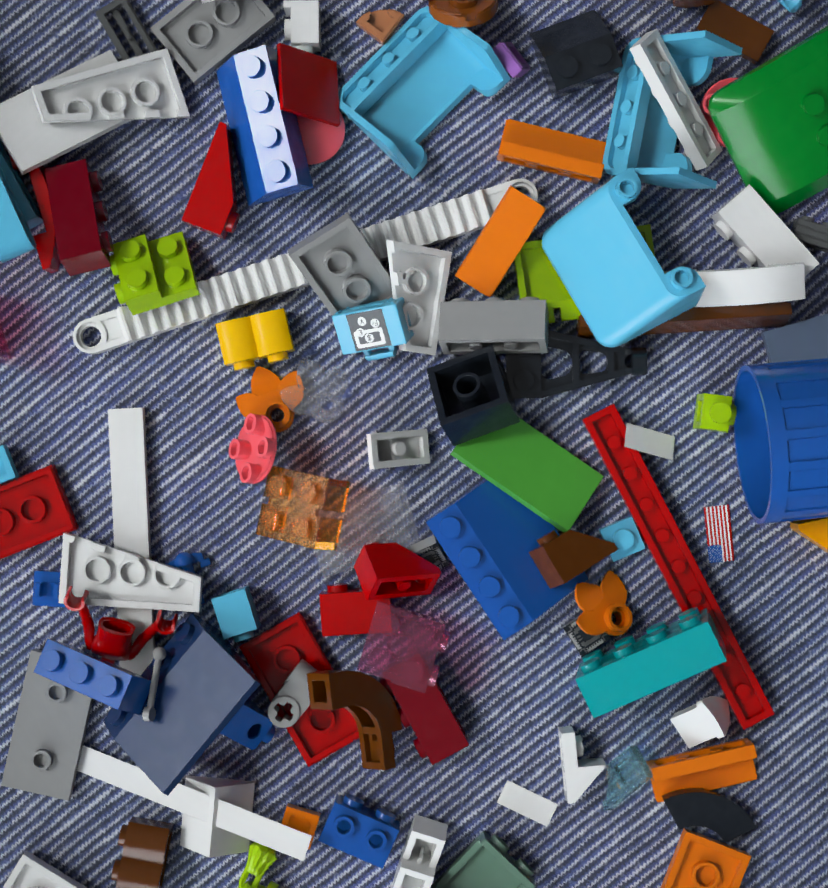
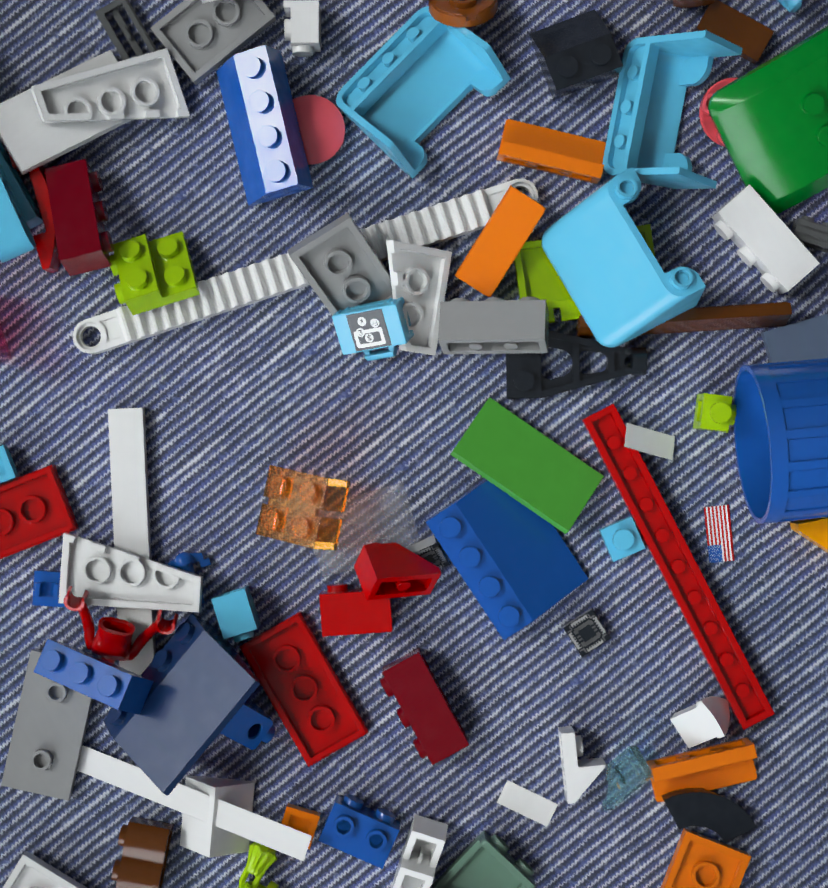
(149, 712): light grey hinge -> none
(214, 196): red slope -> none
(254, 449): coral dish -> none
(255, 338): yellow brick -> none
(266, 397): orange plate -> none
(294, 692): light grey piece -> none
(308, 85): red piece -> none
(313, 387): clear plate -> none
(368, 704): reddish brown arch -> none
(380, 24): nougat tile -> none
(398, 448): white slope -> none
(403, 647): clear pink plate -> none
(472, 395): black brick -> none
(511, 59): medium lavender tile -> none
(568, 554): reddish brown slope -> none
(600, 603): orange plate -> none
(650, 662): teal brick -> none
(676, 99): white plate -> none
(752, 285): white slope -> none

